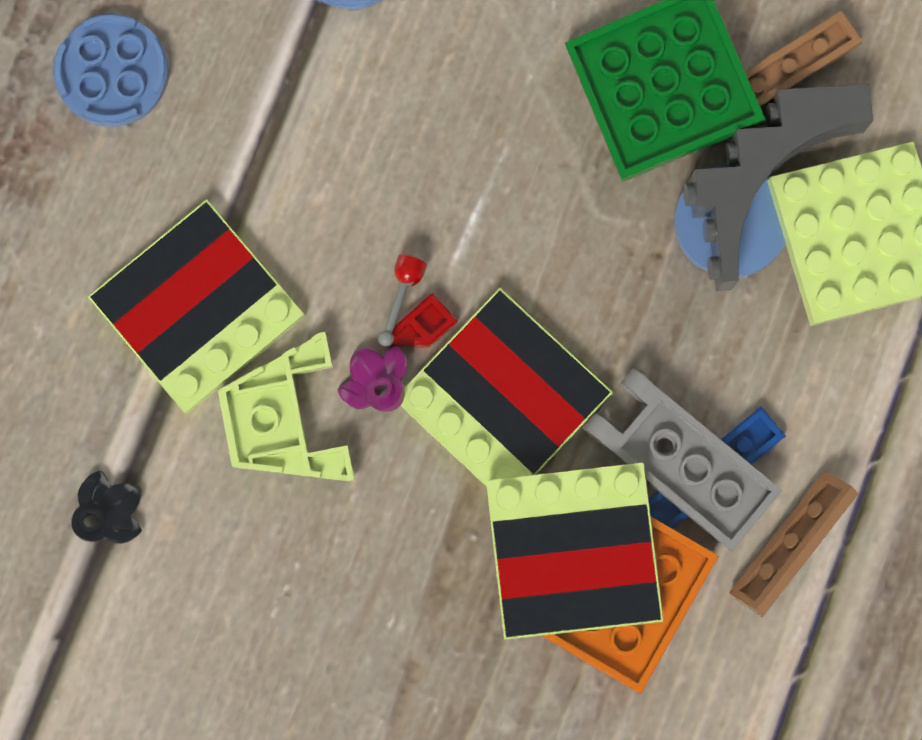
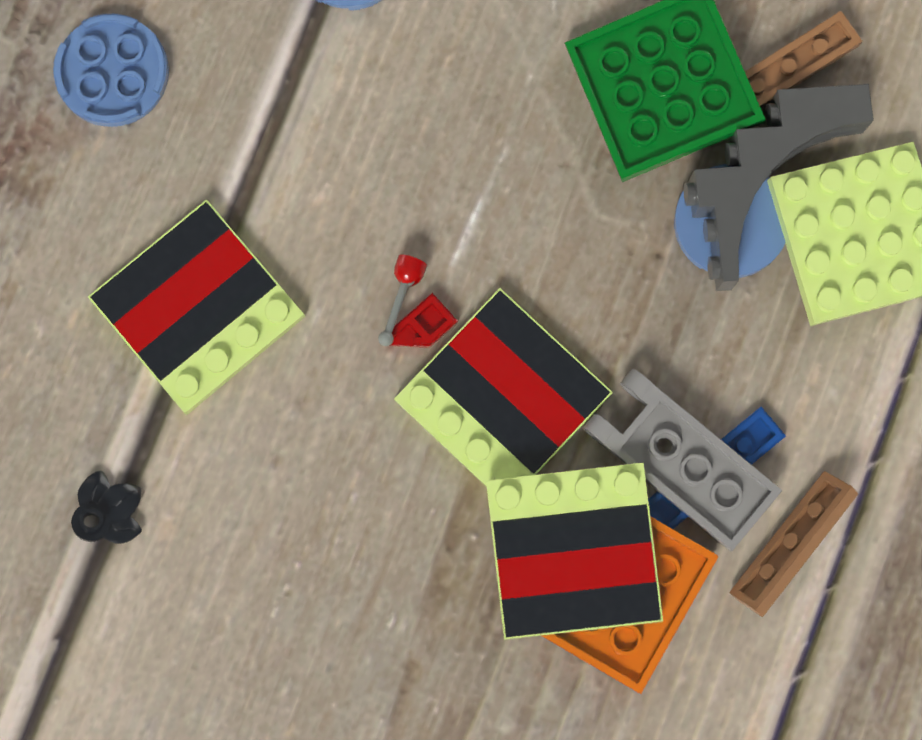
(266, 421): yellowish green wing -> none
(371, 376): magenta plate -> none

